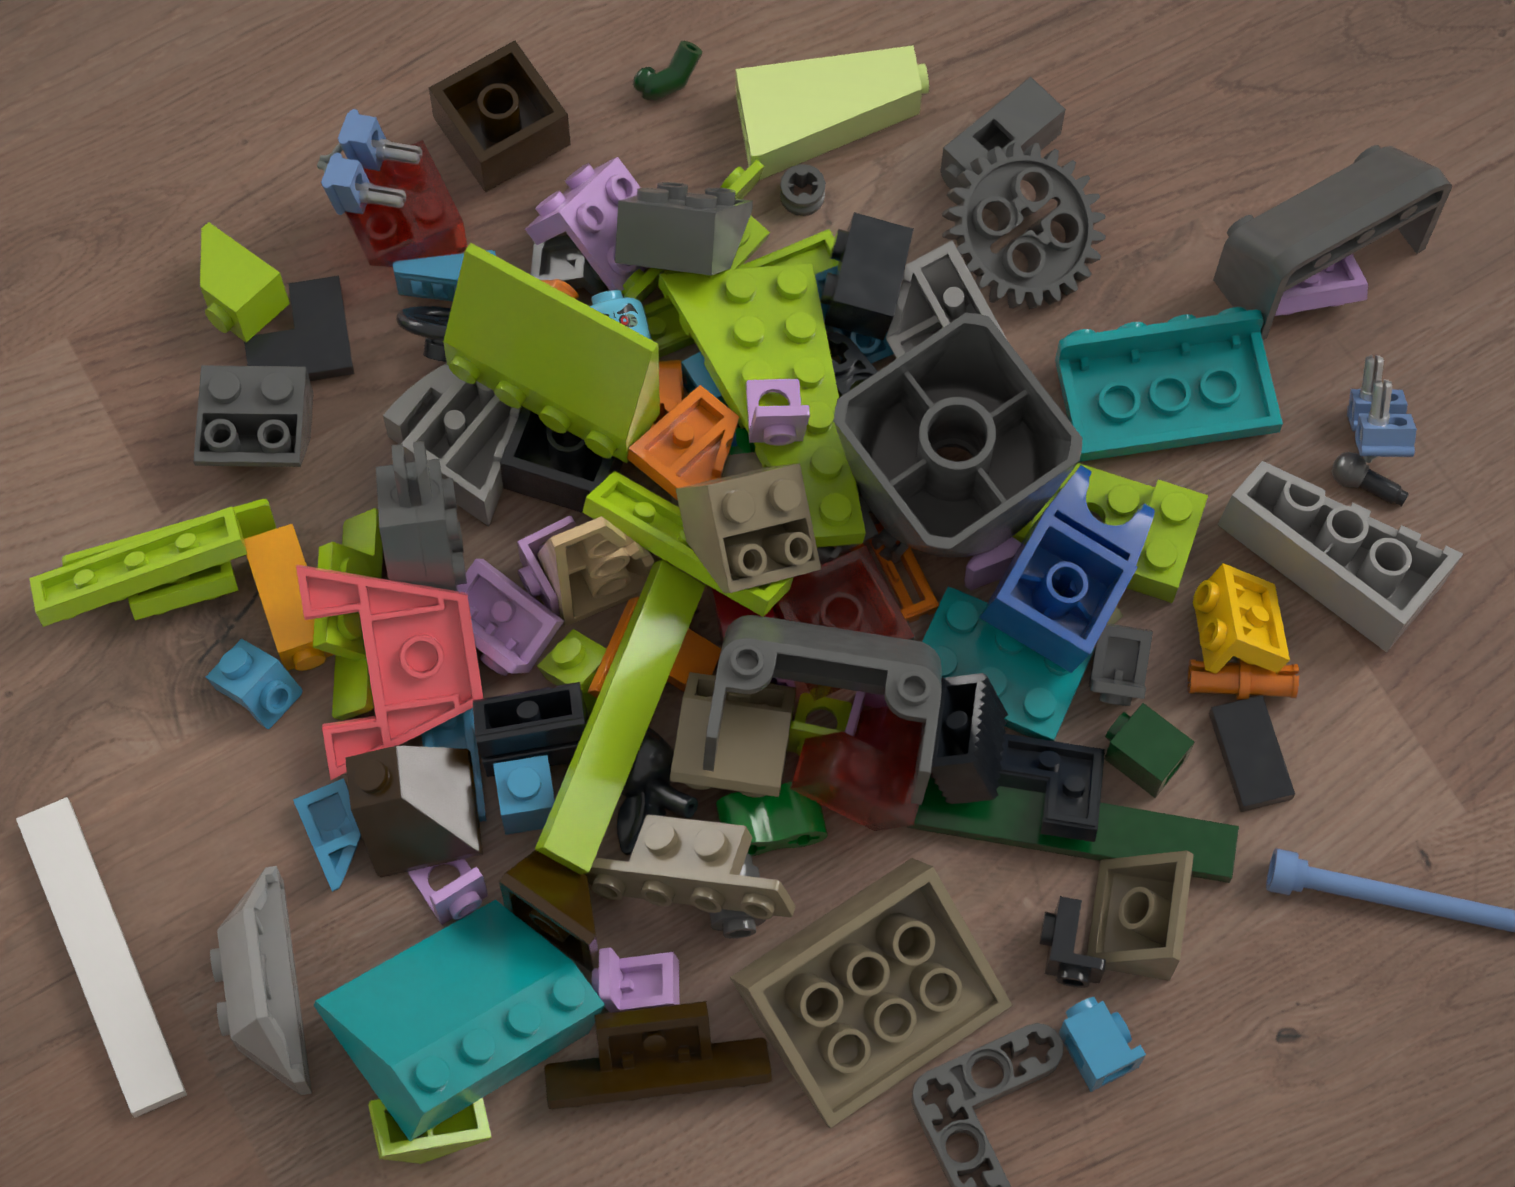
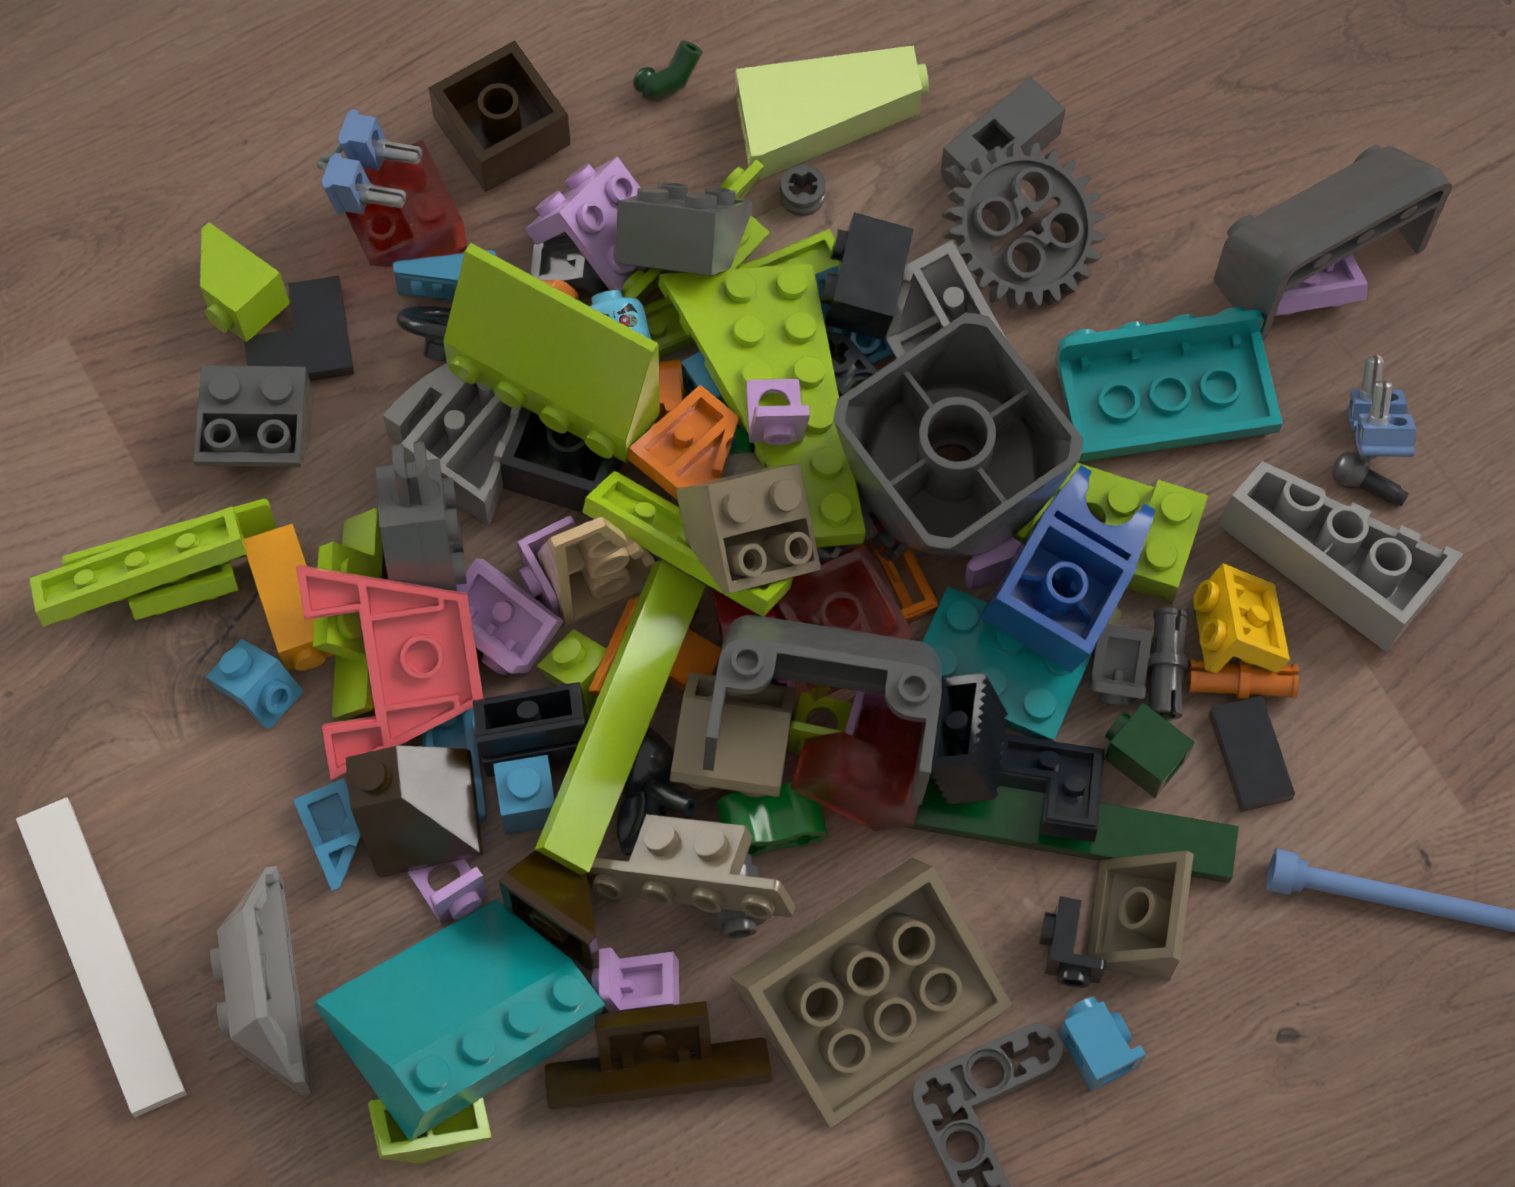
(1168, 662): none -> dark grey pin

